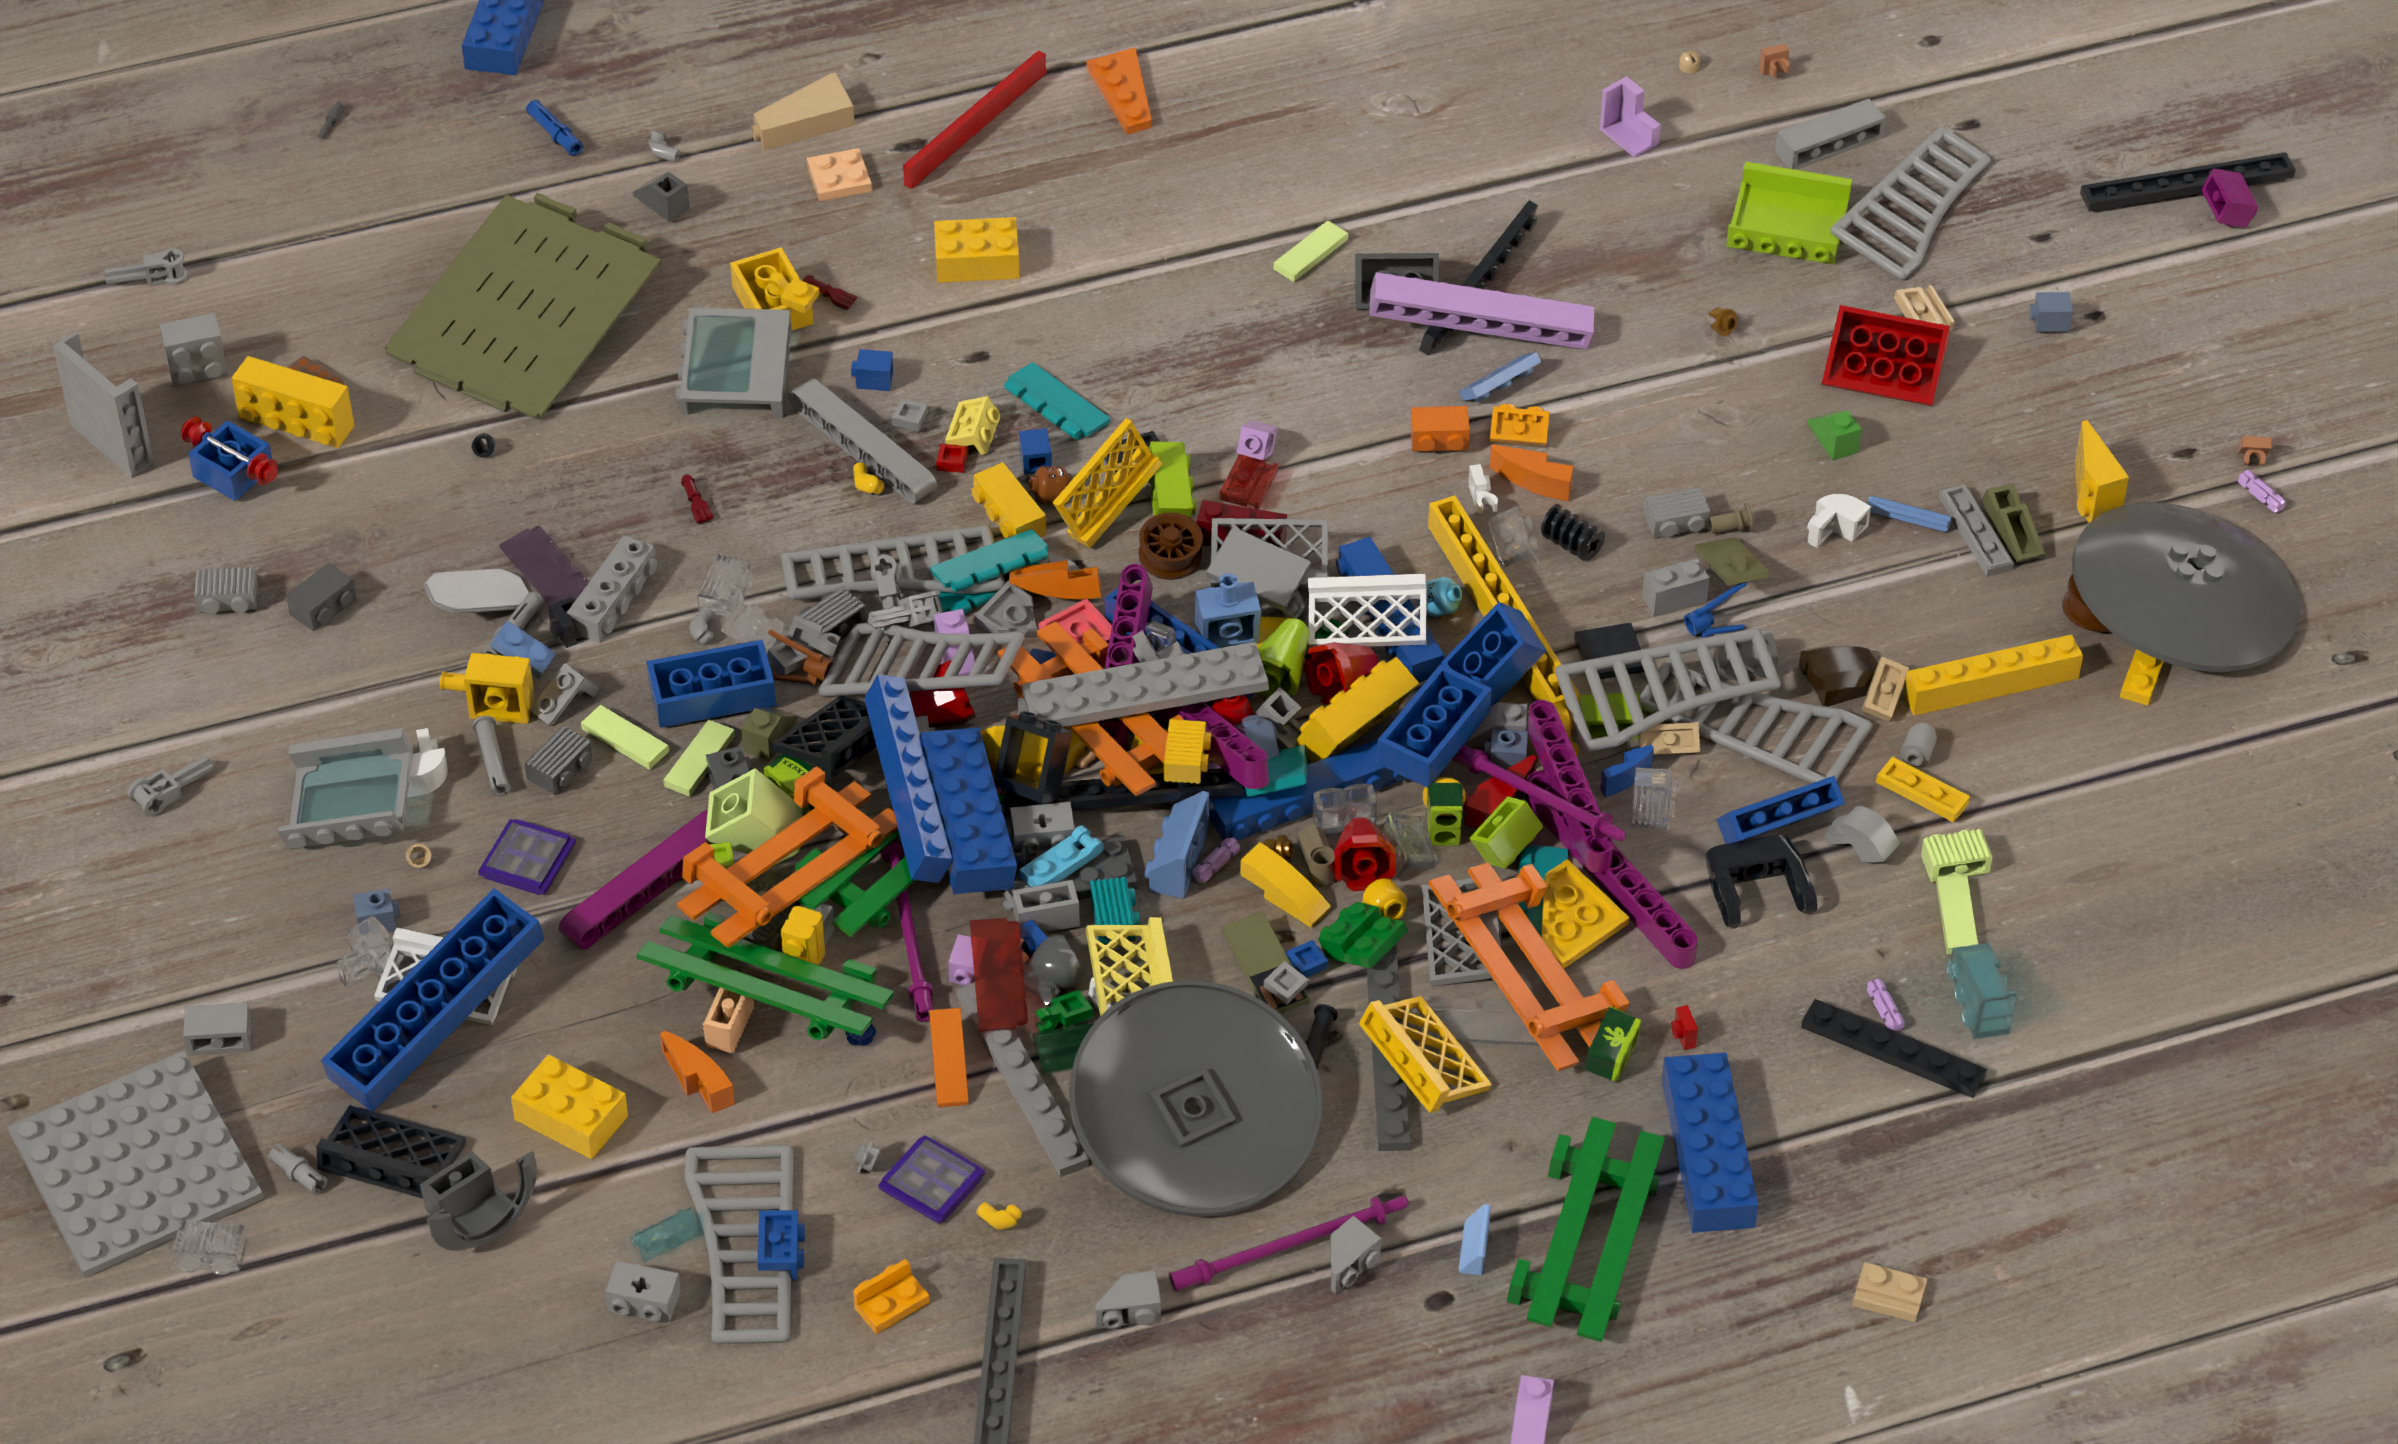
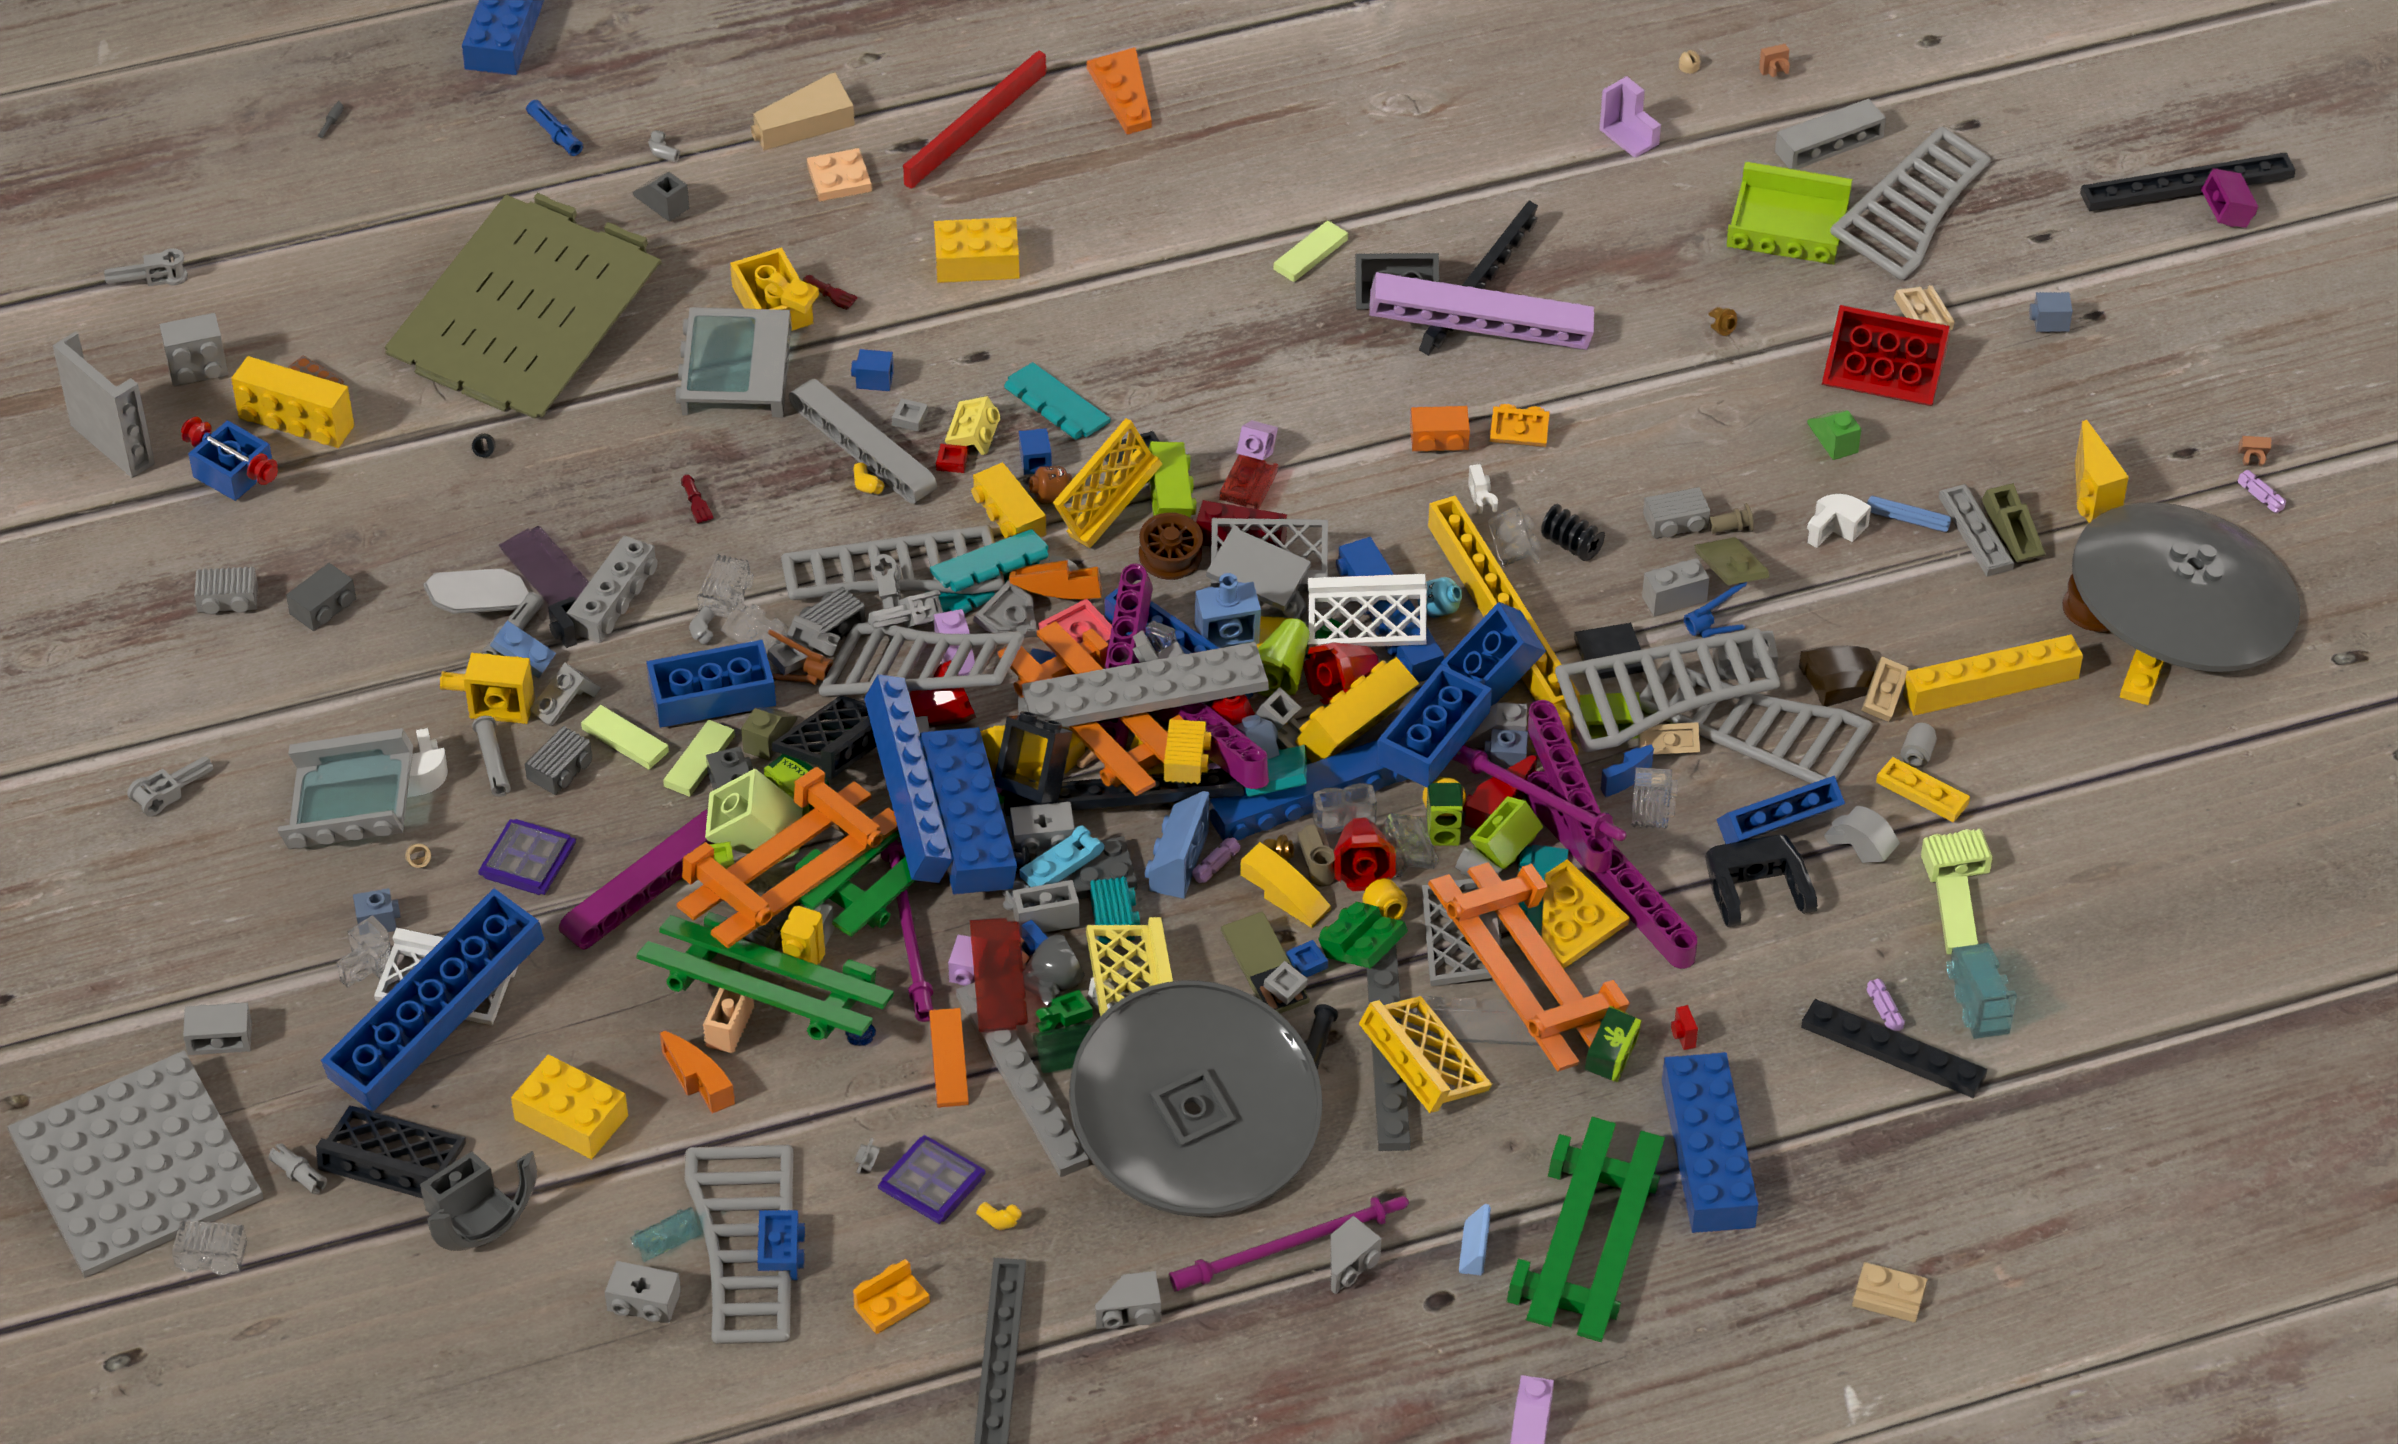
(1471, 858): none -> light grey cone
(1500, 377): medium blue plate -> none
(1532, 471): orange slope -> none

